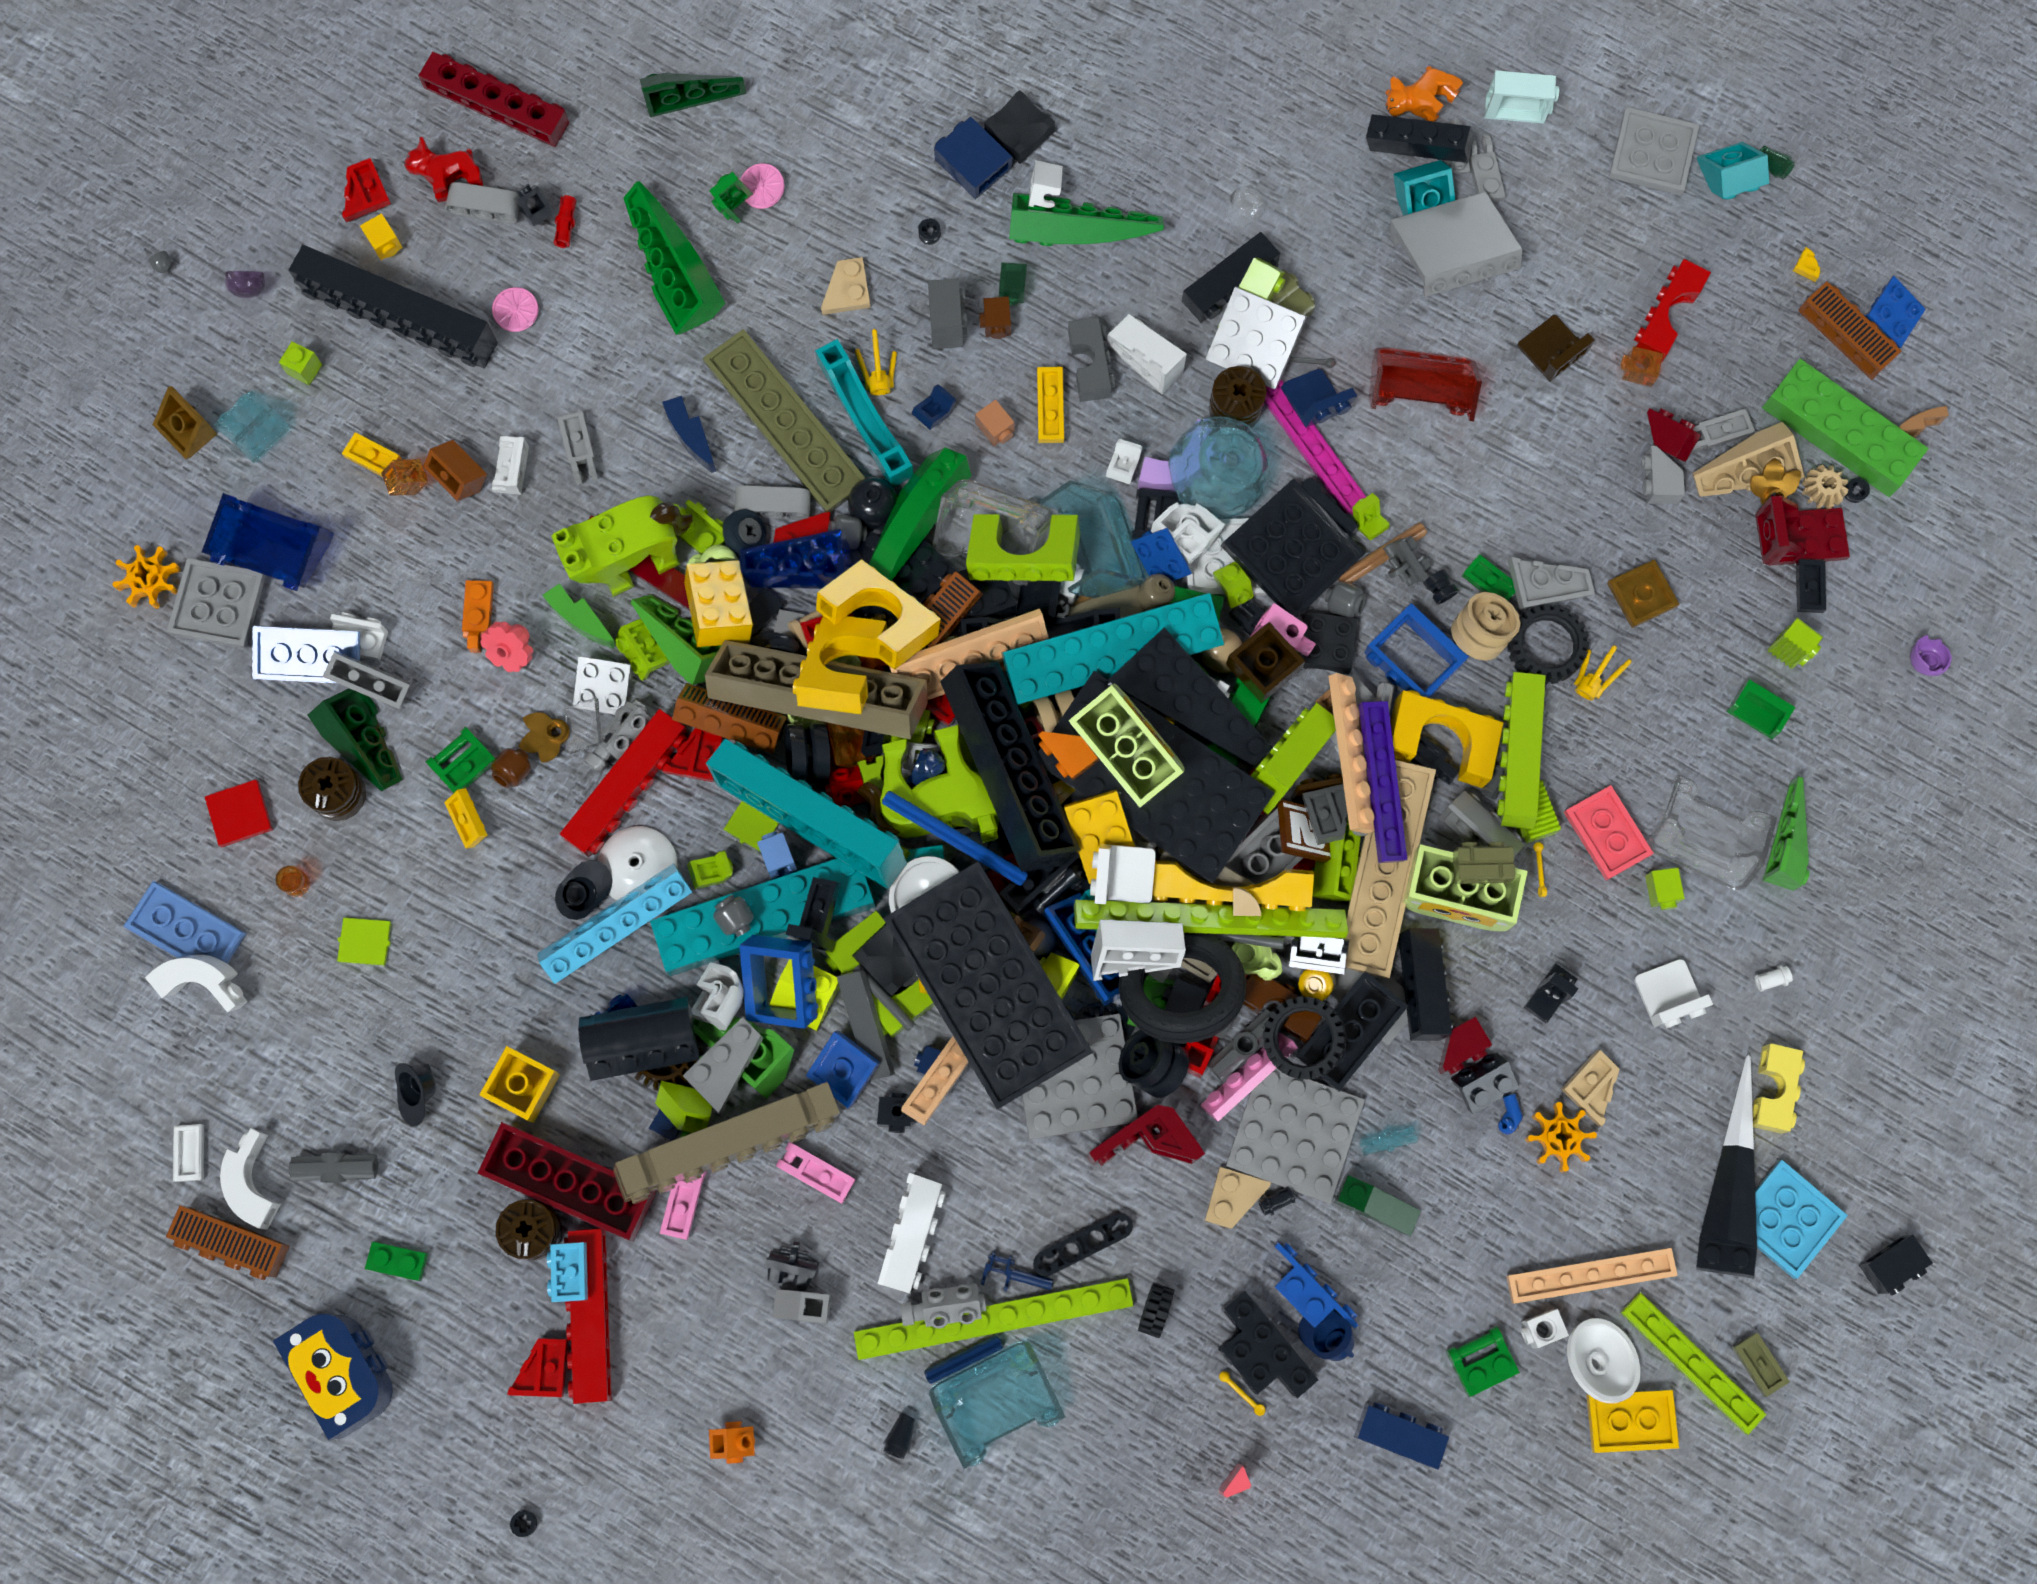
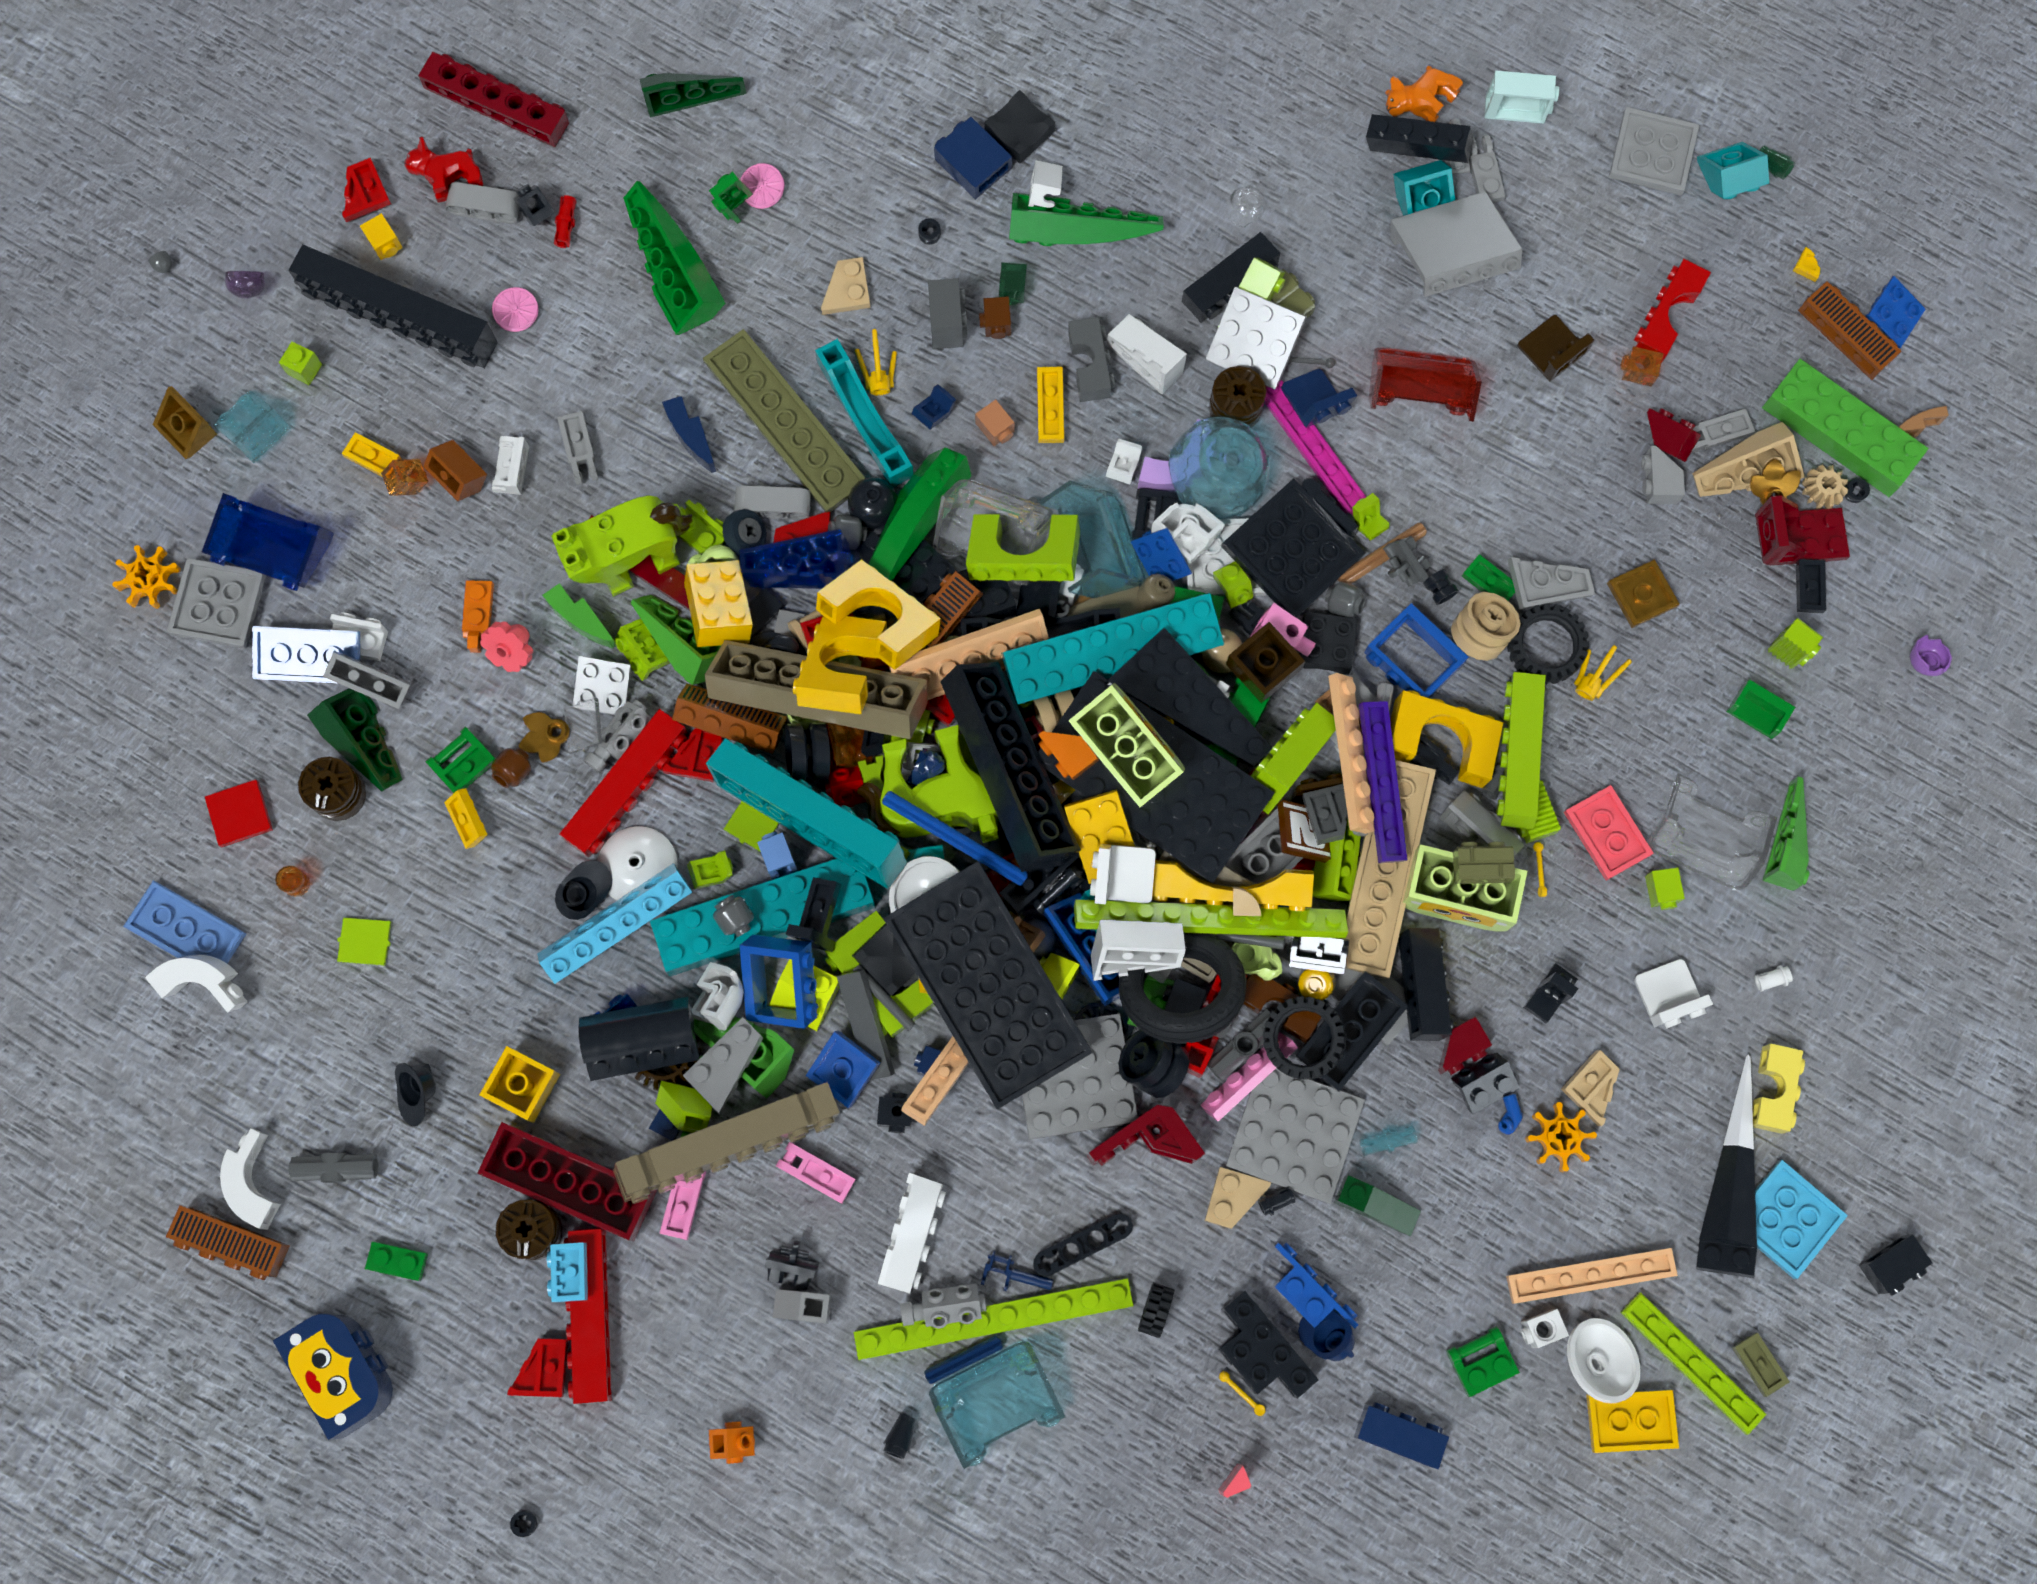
(188, 1153): white tile -> none

